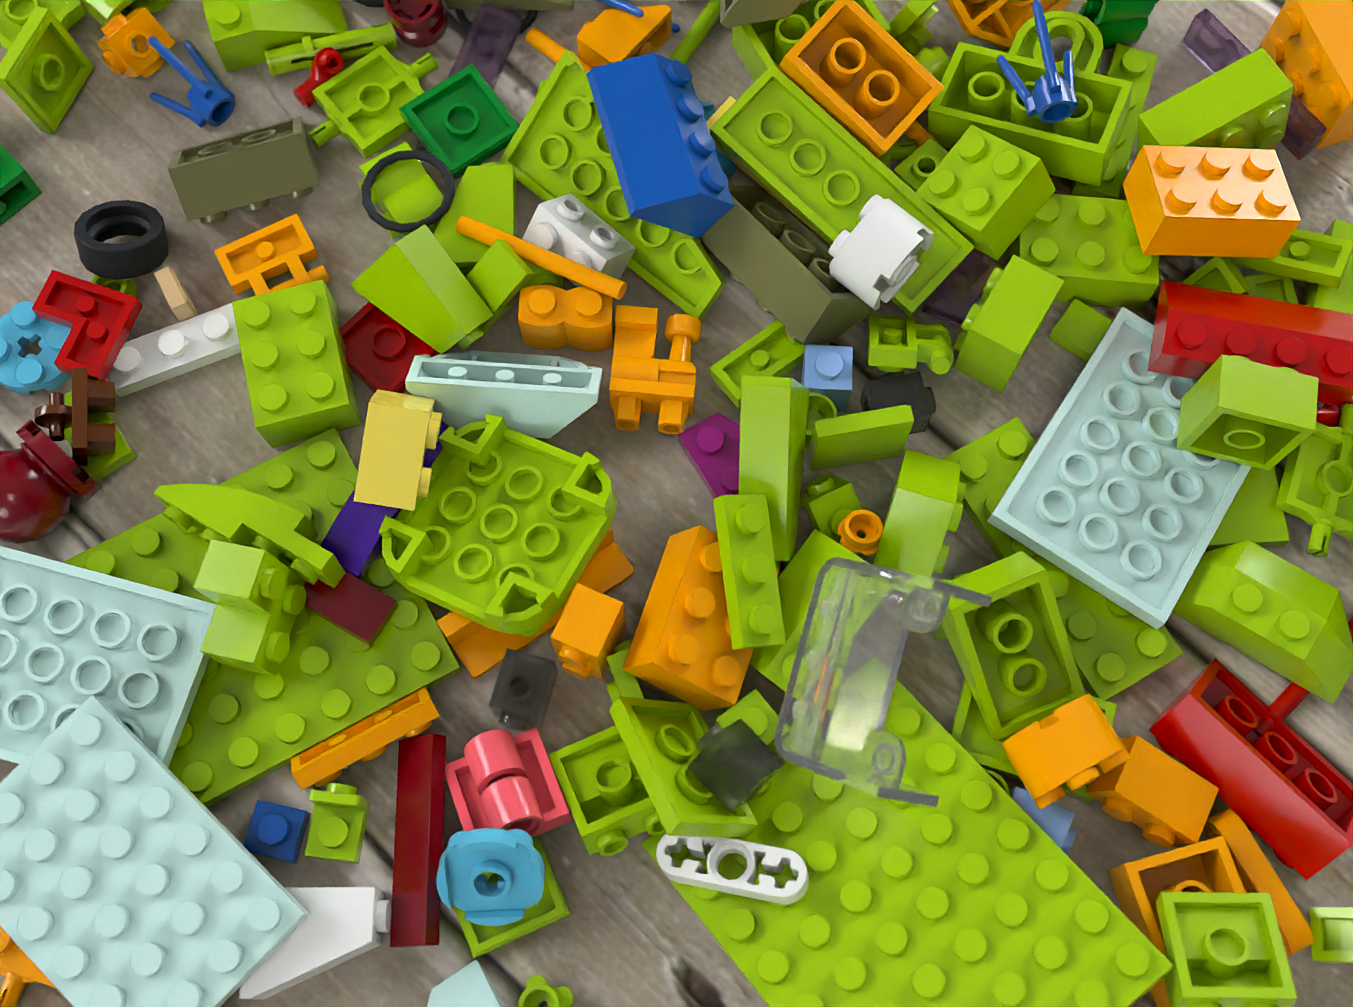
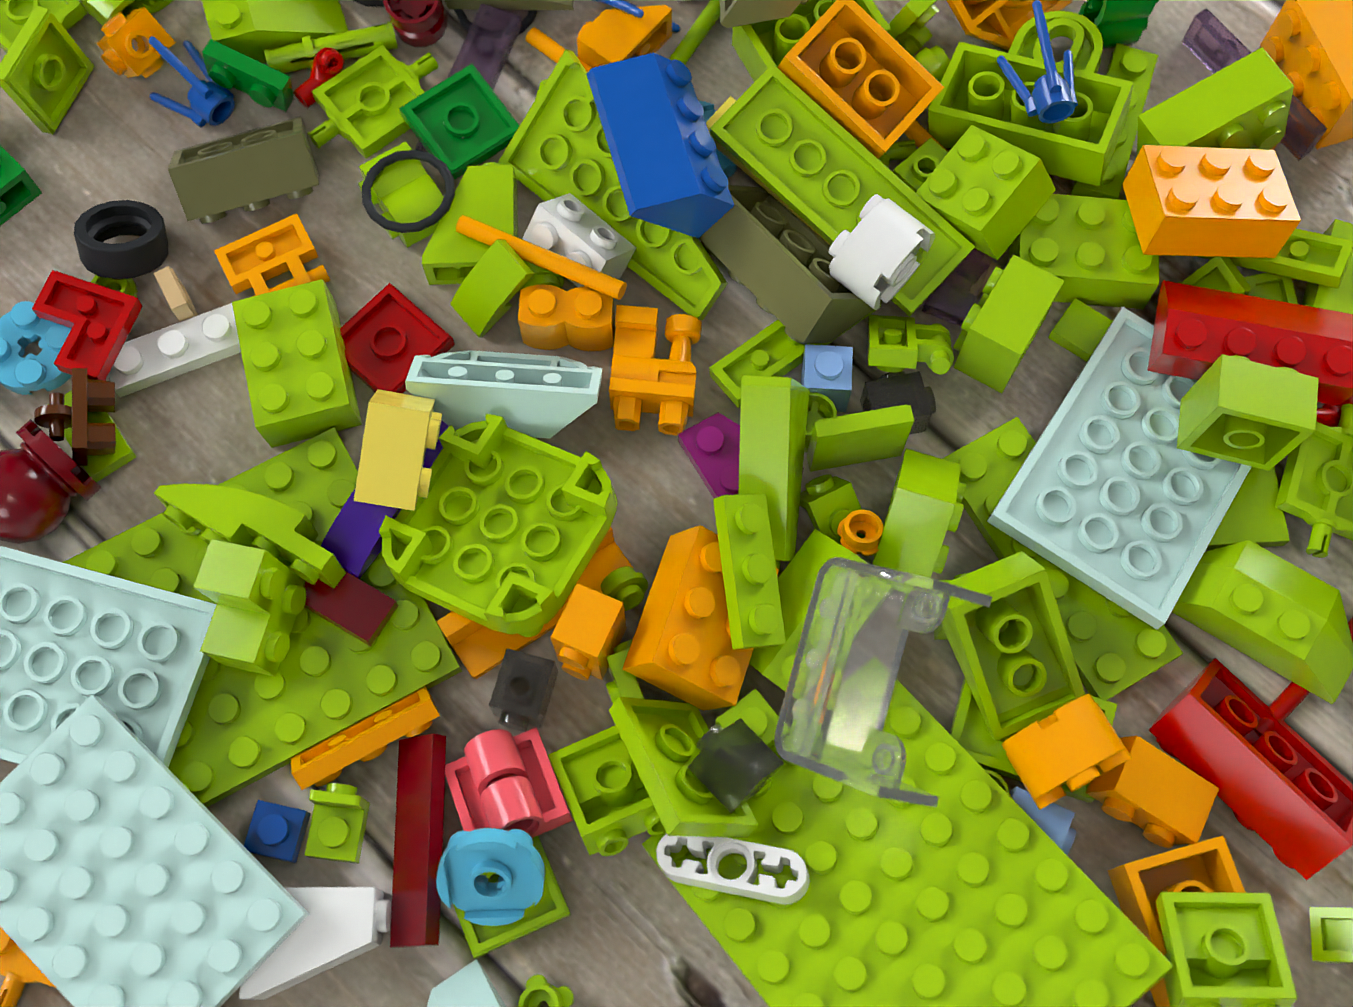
(259, 81): none -> green plate
(425, 292): lime slope -> none
(625, 586): none -> lime plate
(1260, 877): light orange beam -> none

